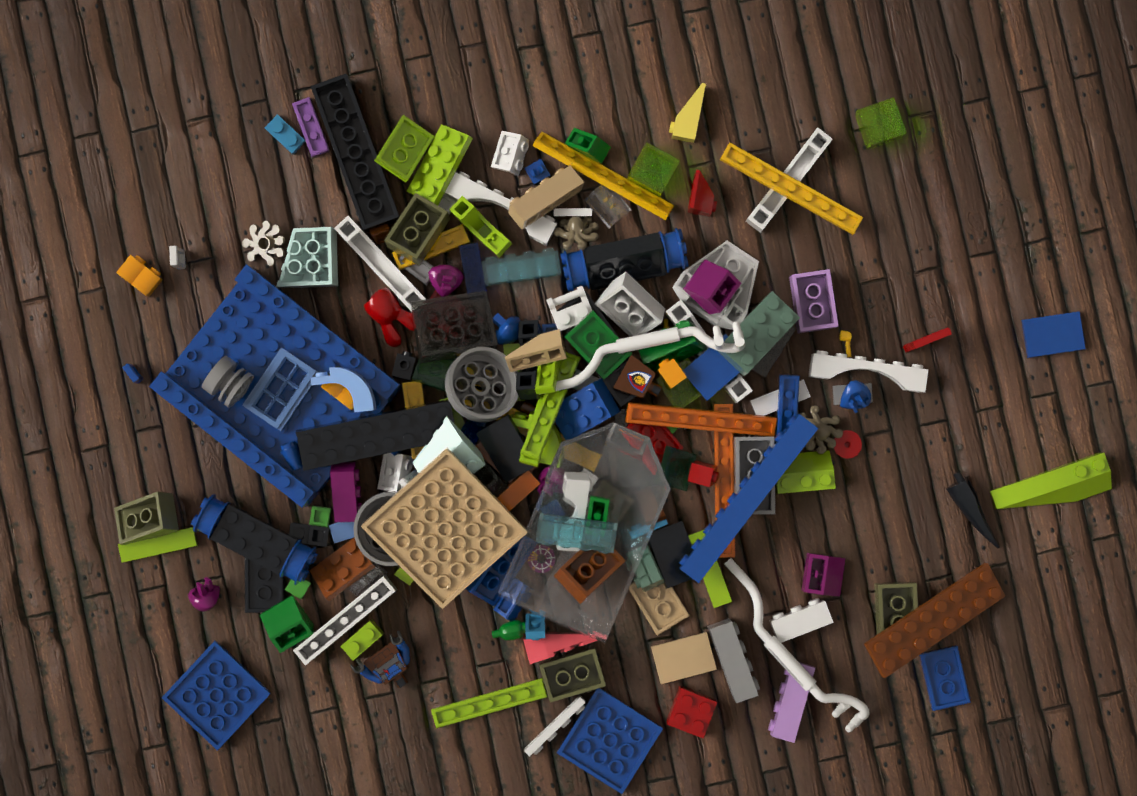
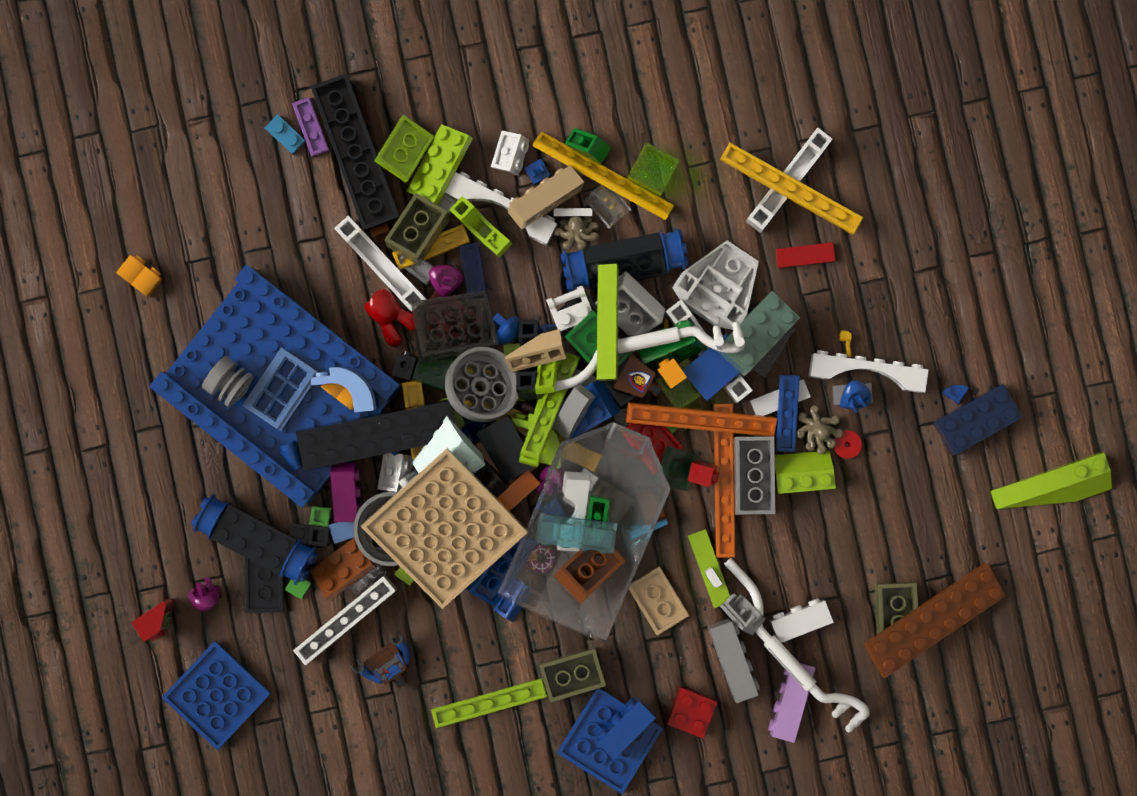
(132, 372): blue tile -> none
(146, 518): olive slope -> none
(155, 621): none -> red slope
(175, 541): lime tile -> none
(177, 257): white tile -> none
(265, 243): animal -> none
(287, 624): green slope -> none
(310, 259): light aqua wedge -> none
(362, 639): lime brick -> none
(510, 630): green plant -> none
(521, 268): clear light blue brick -> none
(534, 627): dark azure plate -> none
(554, 642): coral wedge -> none
(561, 720): white plate -> none
(573, 411): none -> light grey slope
(607, 322): none -> lime tile
(625, 727): none -> blue brick
(647, 573): sand green brick -> none
(668, 549): black tile -> none
(683, 657): tan tile -> none
(687, 120): light yellow slope -> none
(701, 197): red slope -> none
(712, 287): magenta slope -> none
(713, 577): none -> white tile
(743, 613): none -> light grey hinge
(748, 498): blue brick -> none
(805, 255): none -> red tile
(813, 301): lavender brick -> none
(823, 574): magenta slope -> none
(880, 123): clear neon green brick -> none
(927, 339): red tile -> none
(944, 678): blue tile -> none
(955, 392): none -> blue tile
(967, 501): black piece -> none
(977, 419): none -> dark blue brick
(1053, 334): blue tile -> none

